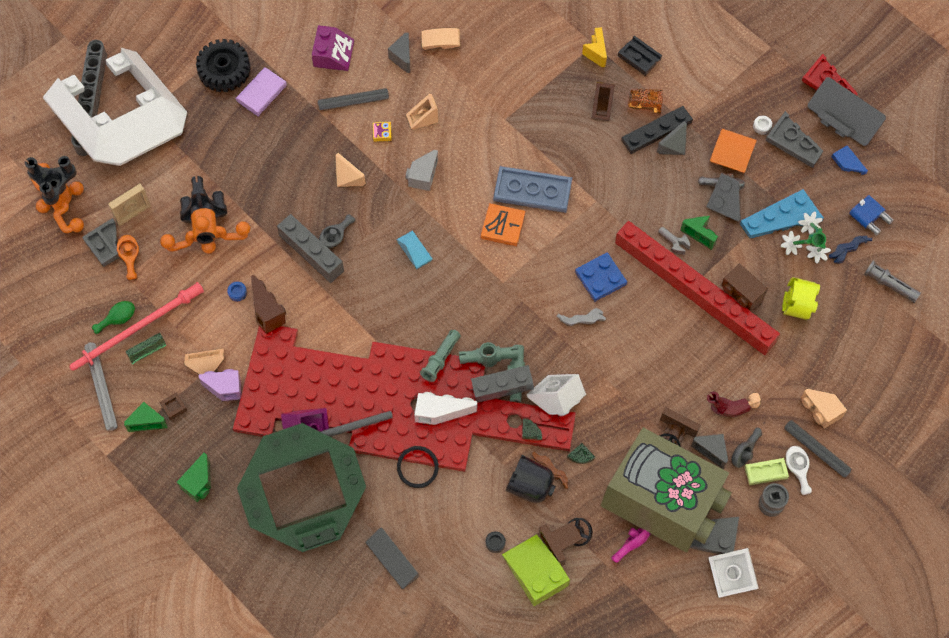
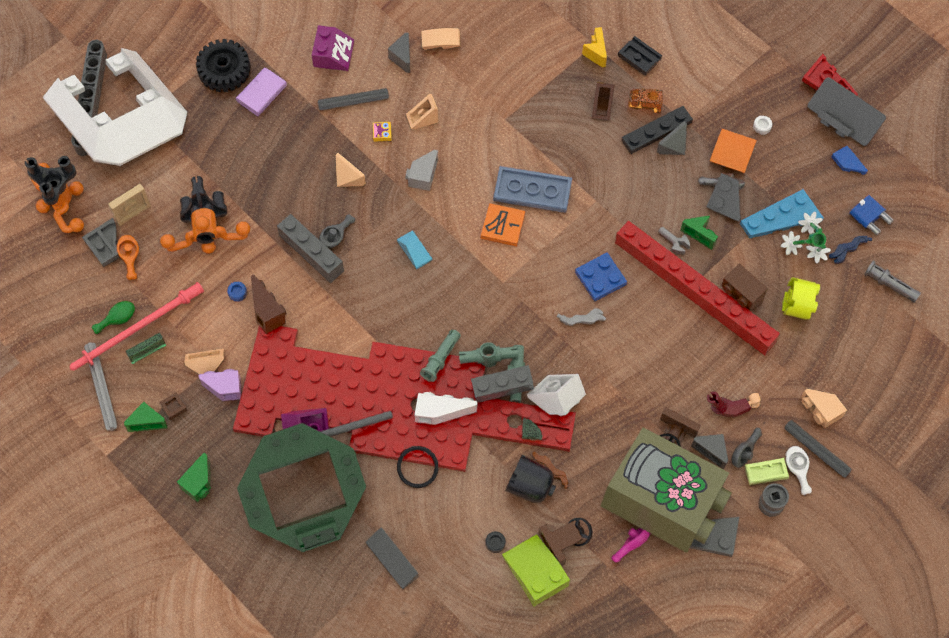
(581, 455): clear green tile -> none
(733, 572): white slope -> none
(789, 138): dark grey wing -> none

